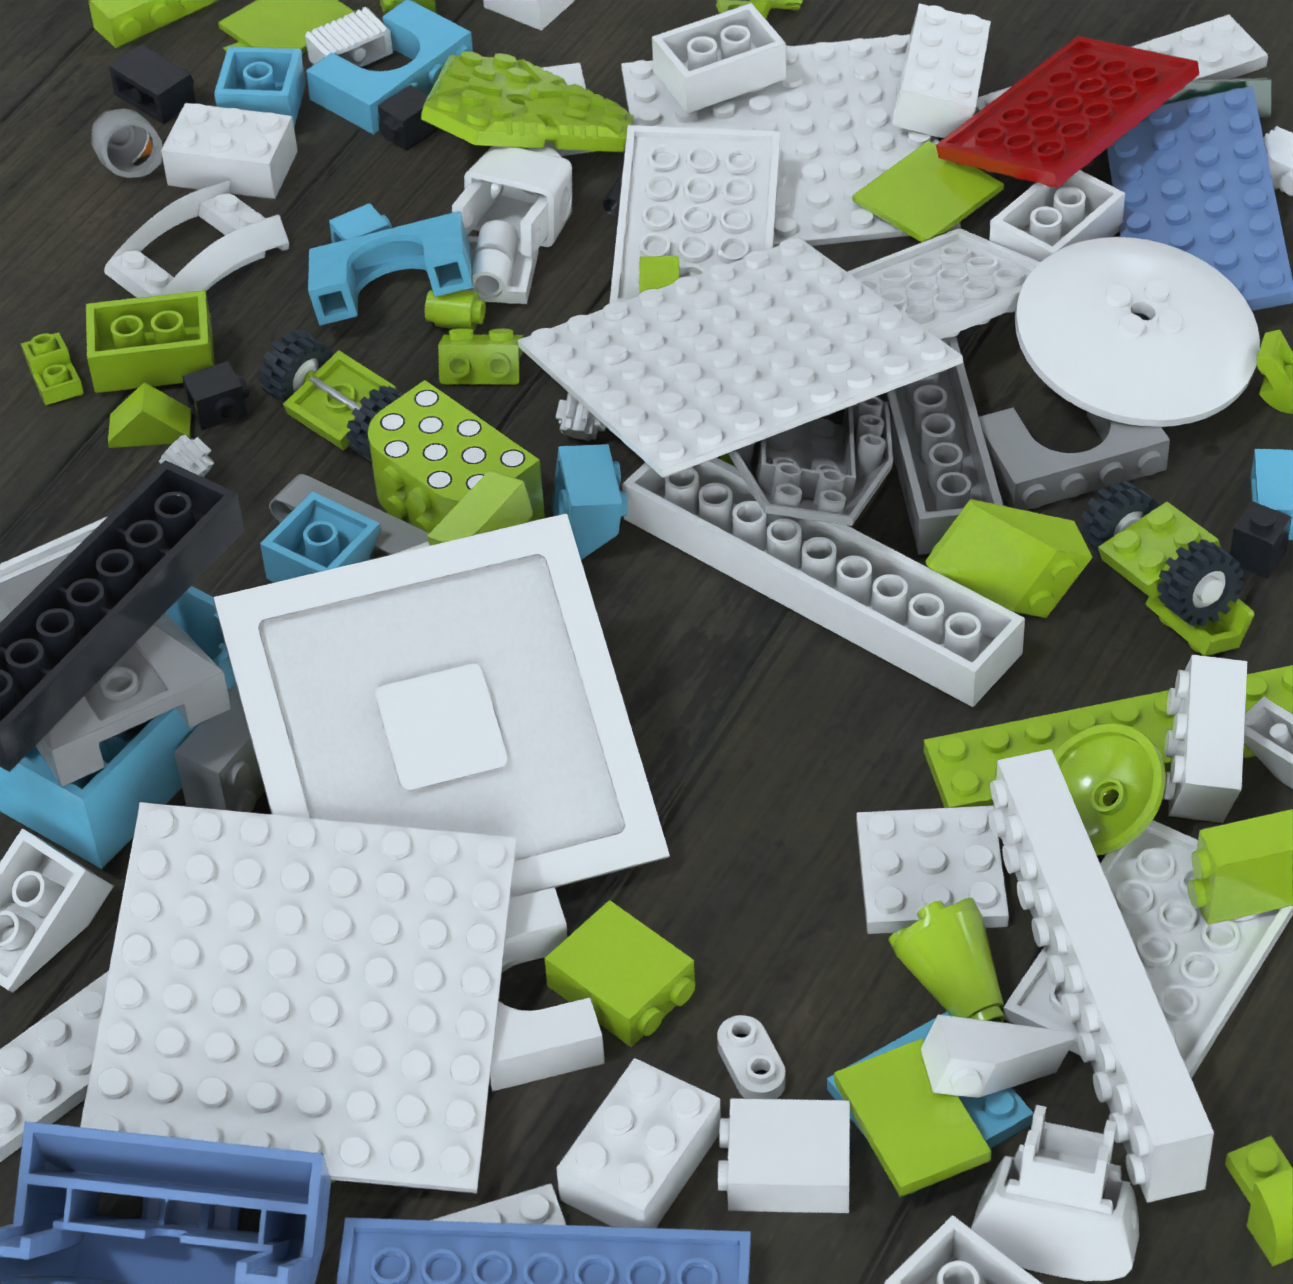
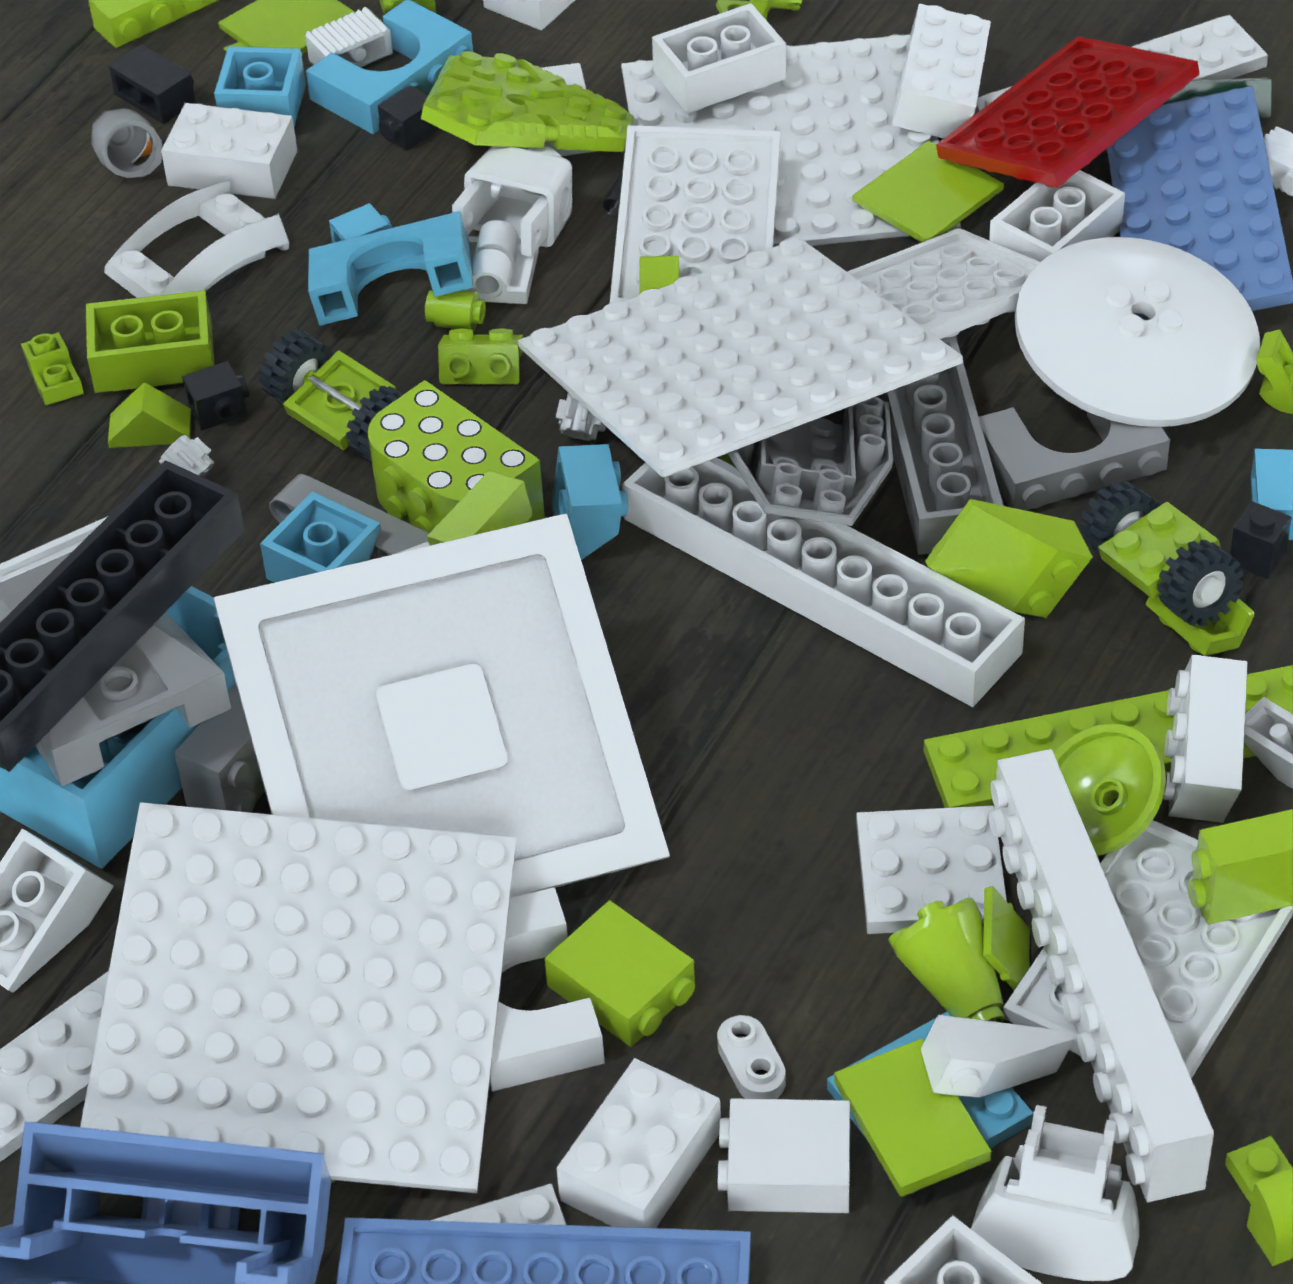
(1005, 938): none -> lime piece

